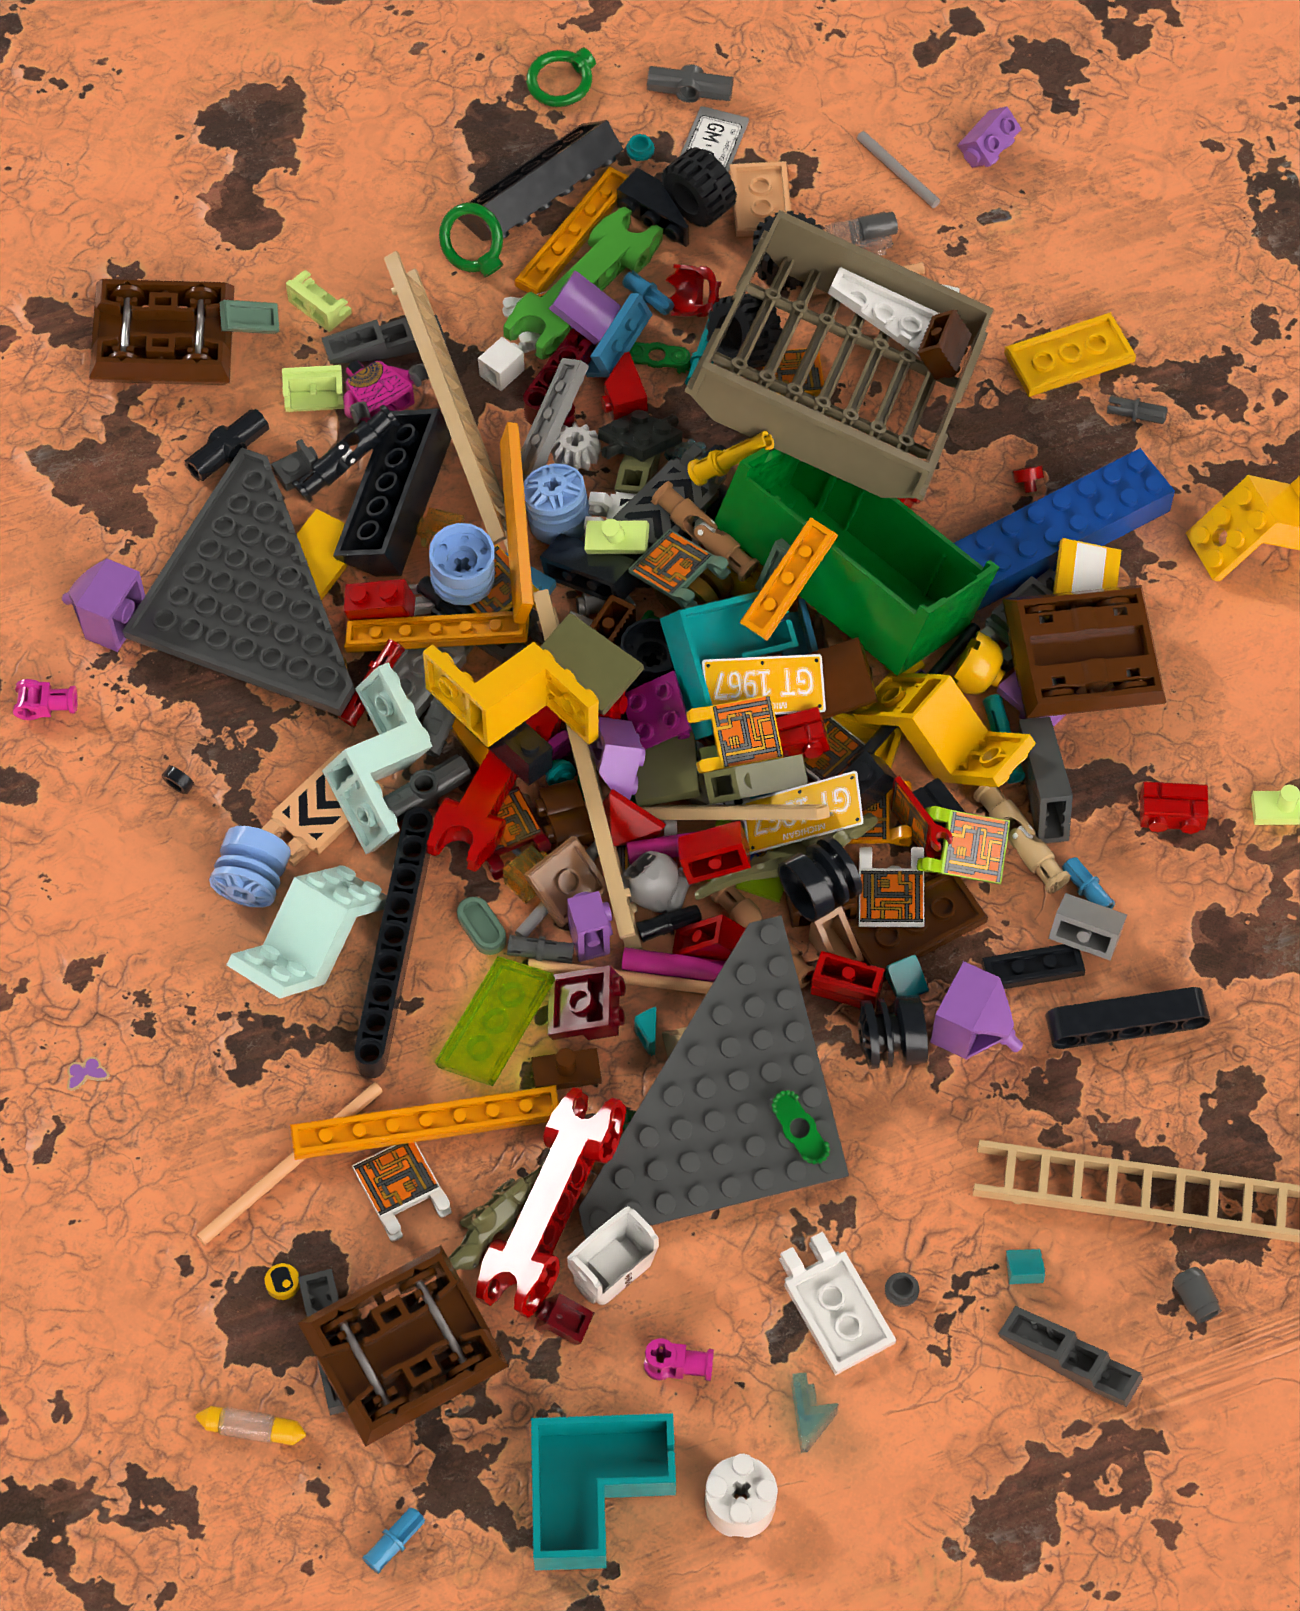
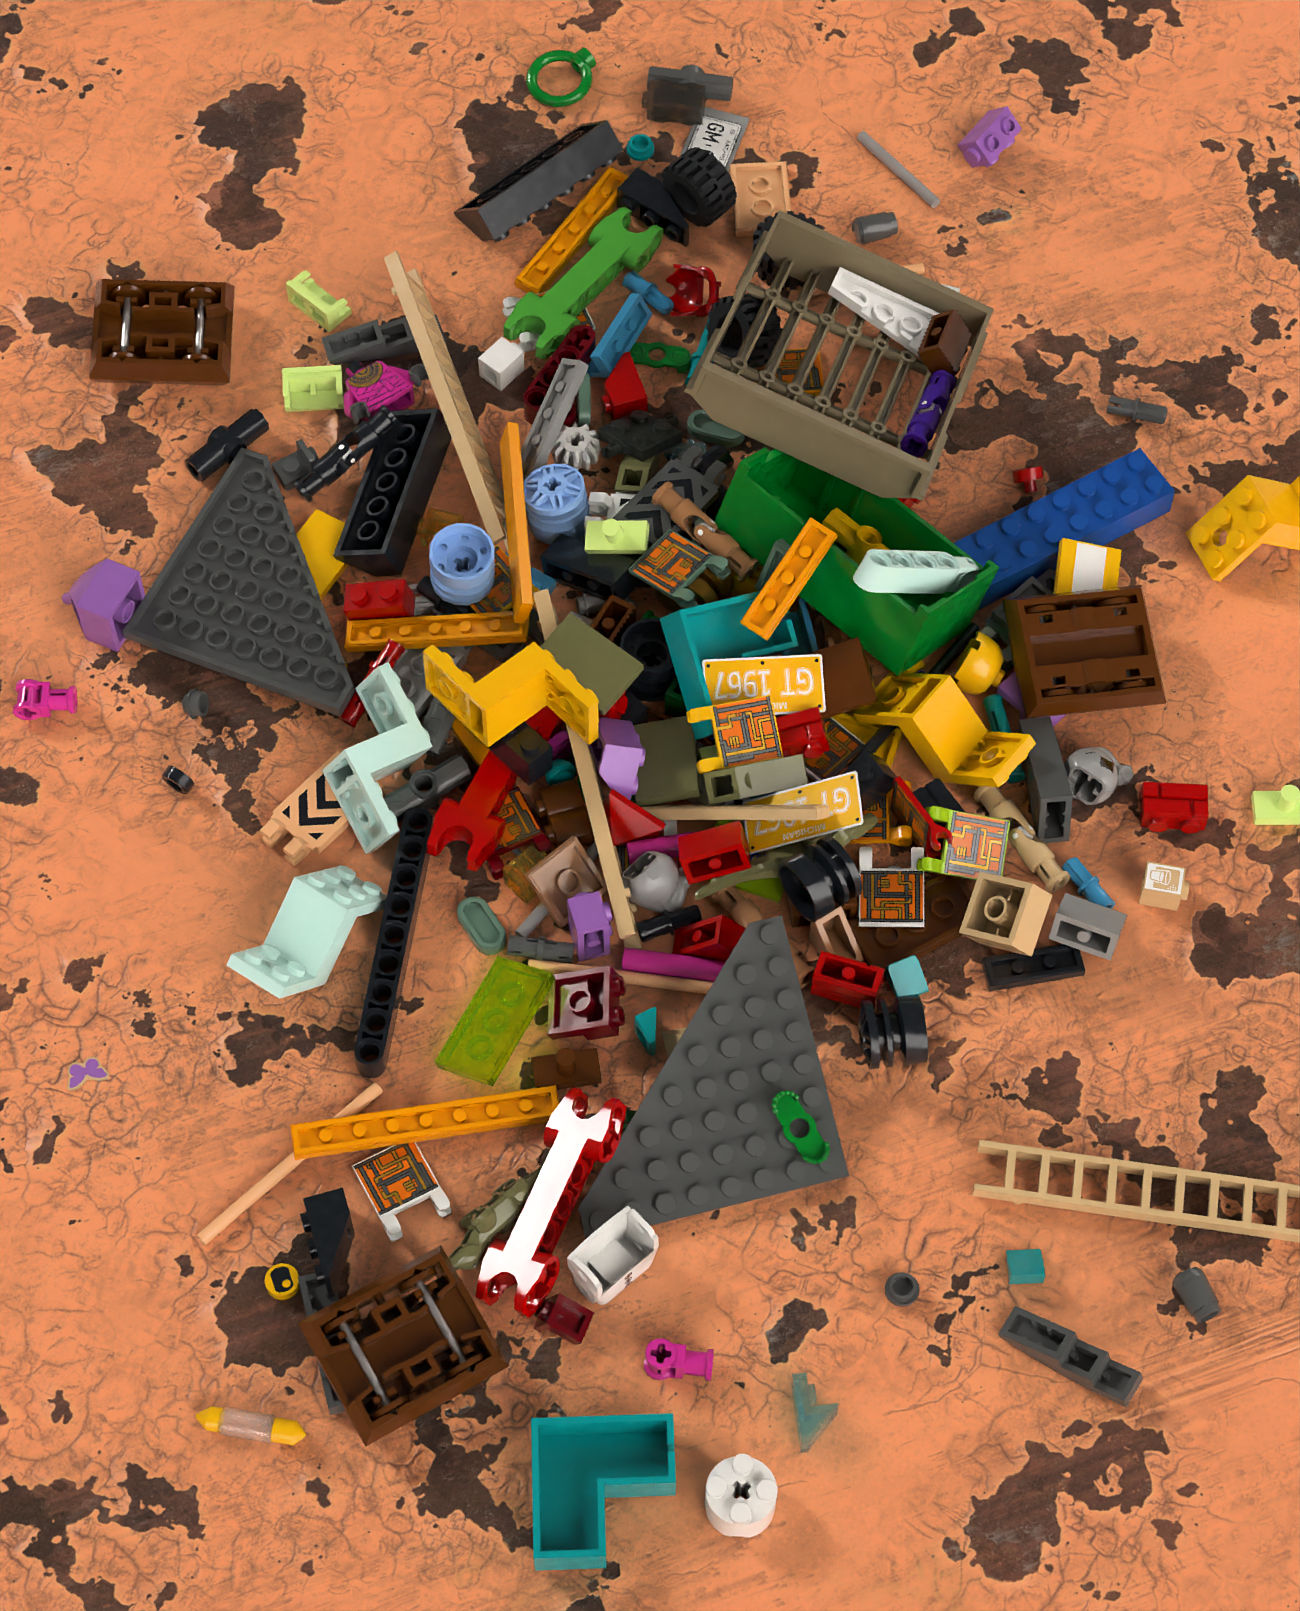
(195, 703): none -> dark grey plate
(249, 316): sand green tile -> none
(250, 866): light blue wheel -> none
(332, 1233): none -> black slope
(393, 1540): dark azure axle -> none
(489, 262): green piece -> none
(583, 403): none -> sand green tile
(585, 307): medium lavender slope -> none
(658, 711): magenta hinge -> none
(675, 102): none -> clear smoke brick
(704, 428): none -> sand green tile
(719, 462): yellow pin -> none
(835, 1305): white tile -> none
(851, 231): clear brick -> none
(852, 536): none -> yellow piece
(914, 572): none -> light aqua piece
(928, 414): none -> dark purple piece
(974, 1015): medium lavender piece -> none
(1005, 913): none -> tan piece
(1069, 354): yellow tile -> none
(1095, 774): none -> light grey piece
(1127, 1017): black beam -> none
(1163, 886): none -> tan brick

